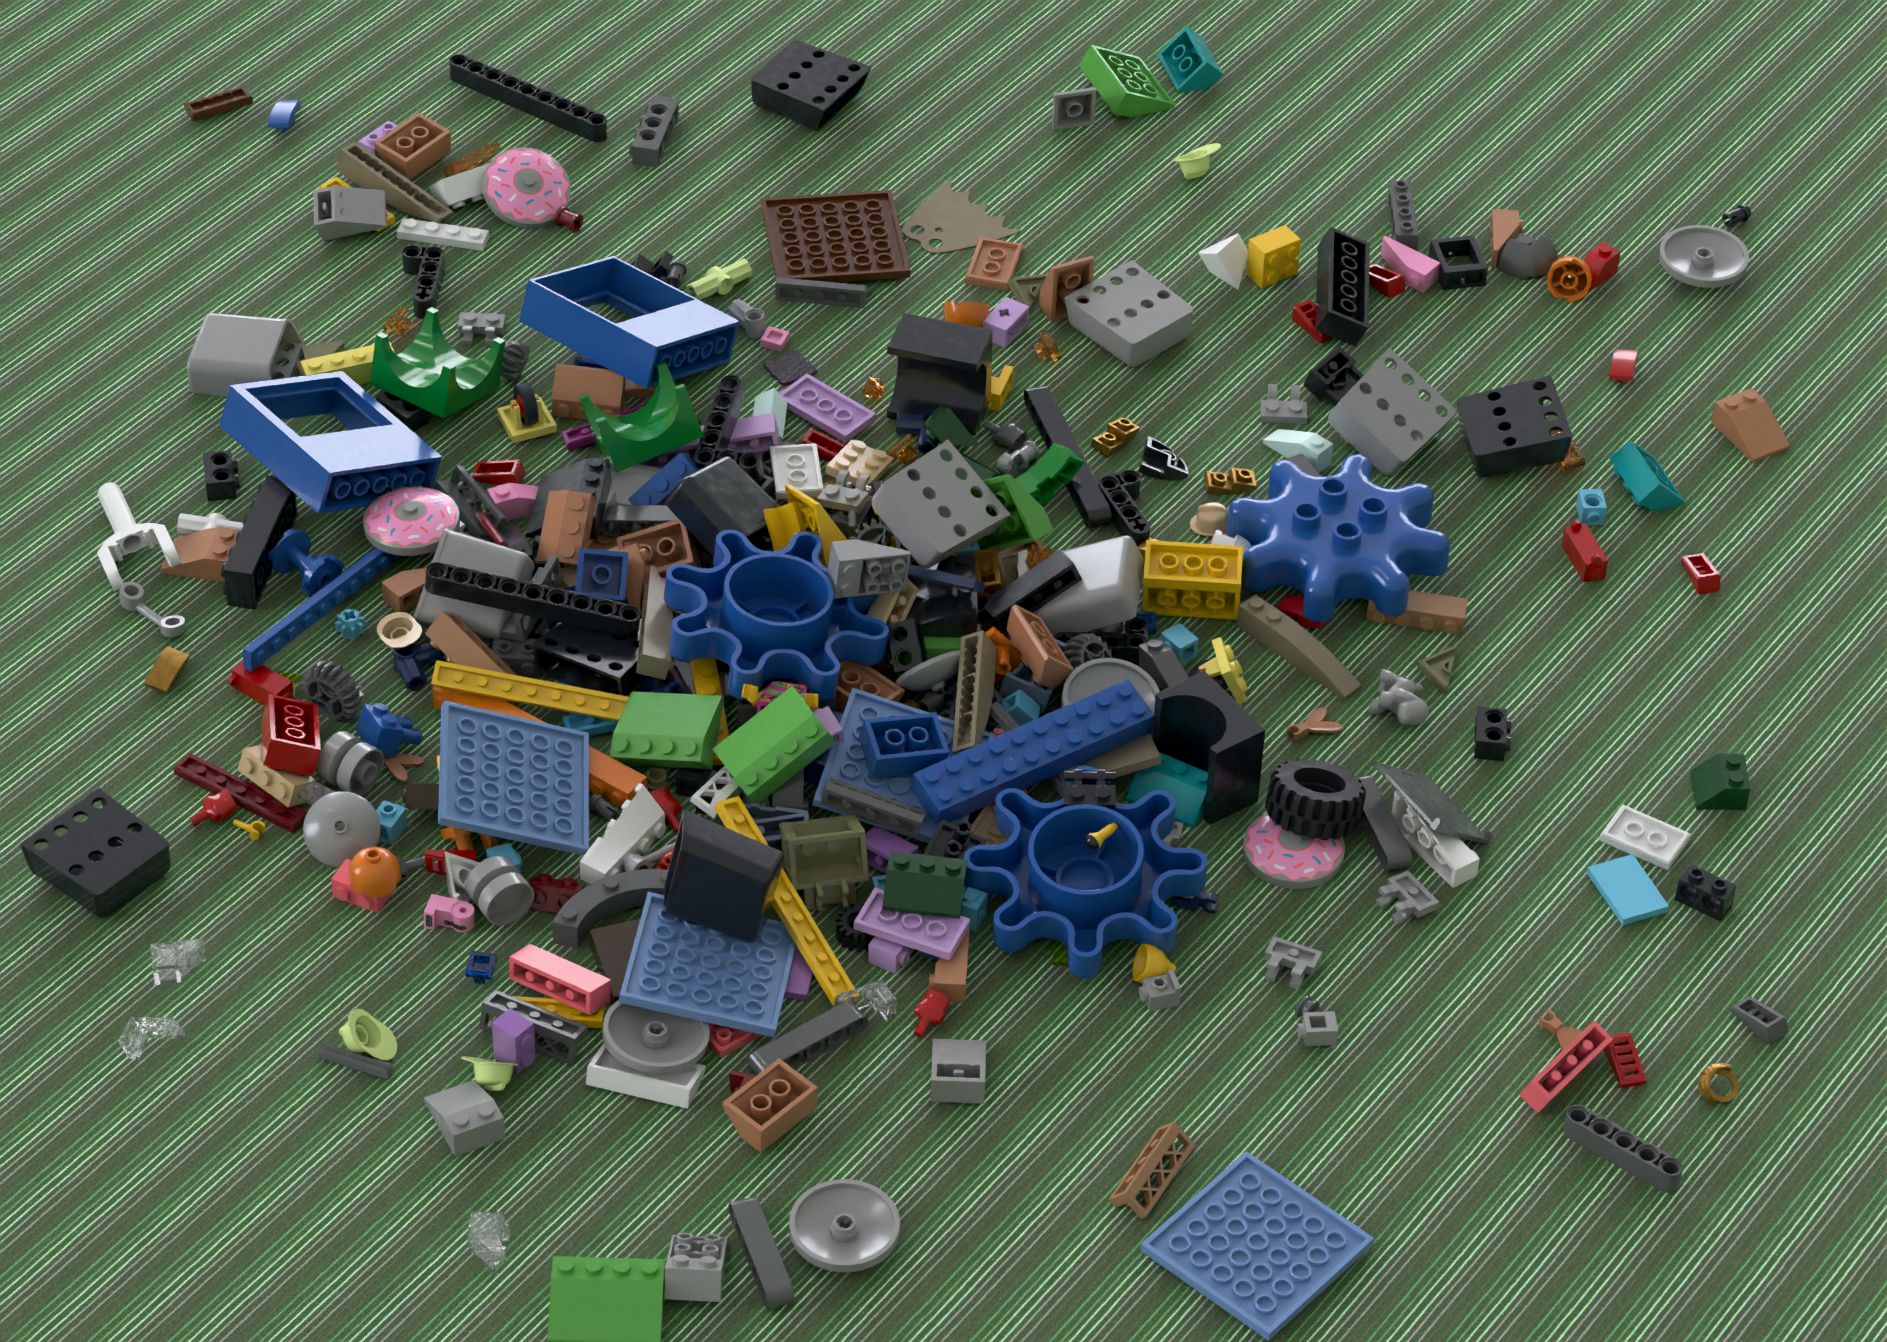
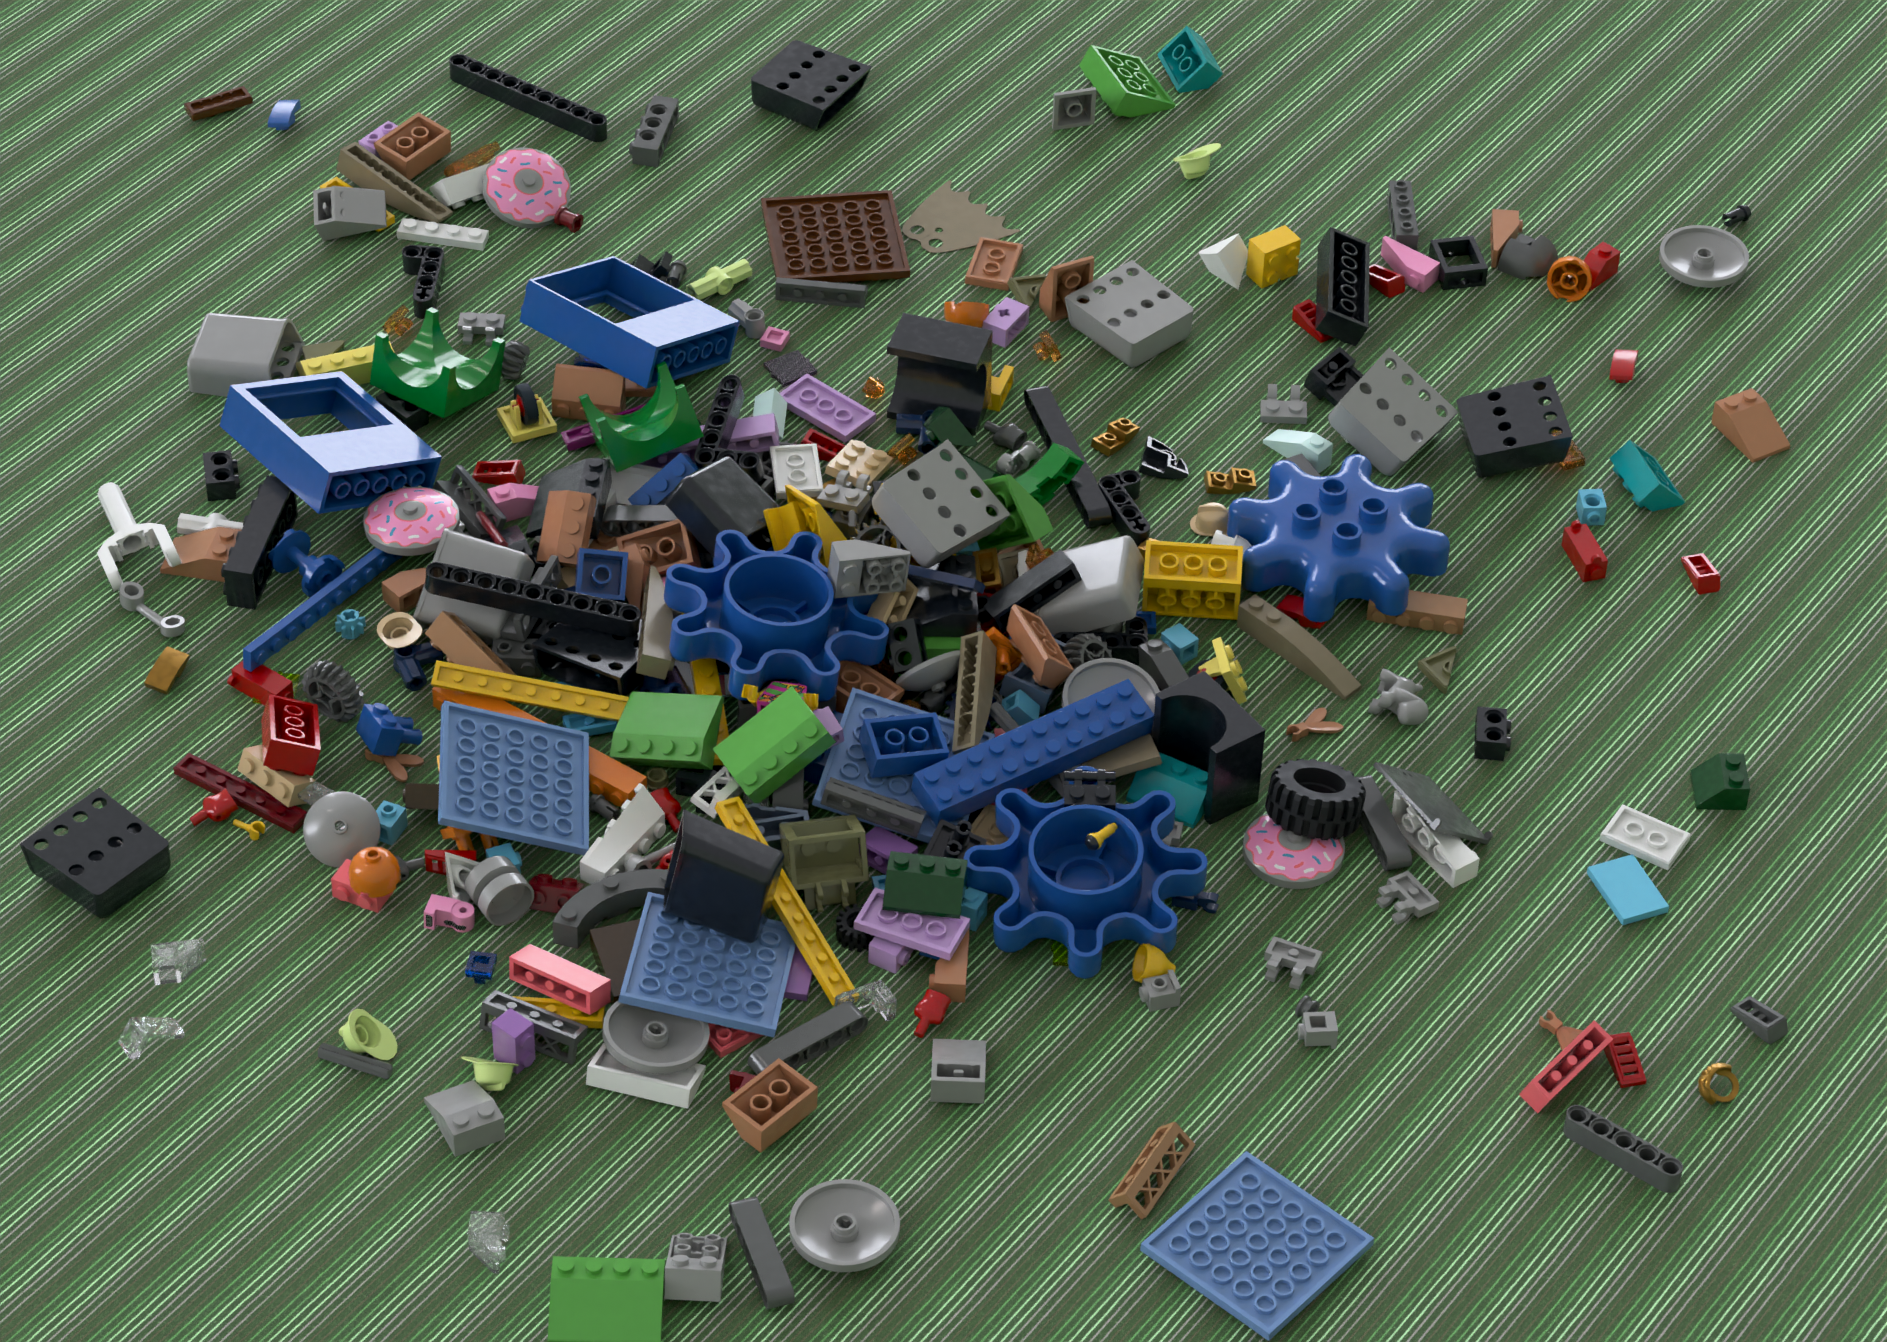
(350, 763): light grey wheel -> none
(1705, 892): black brick -> none

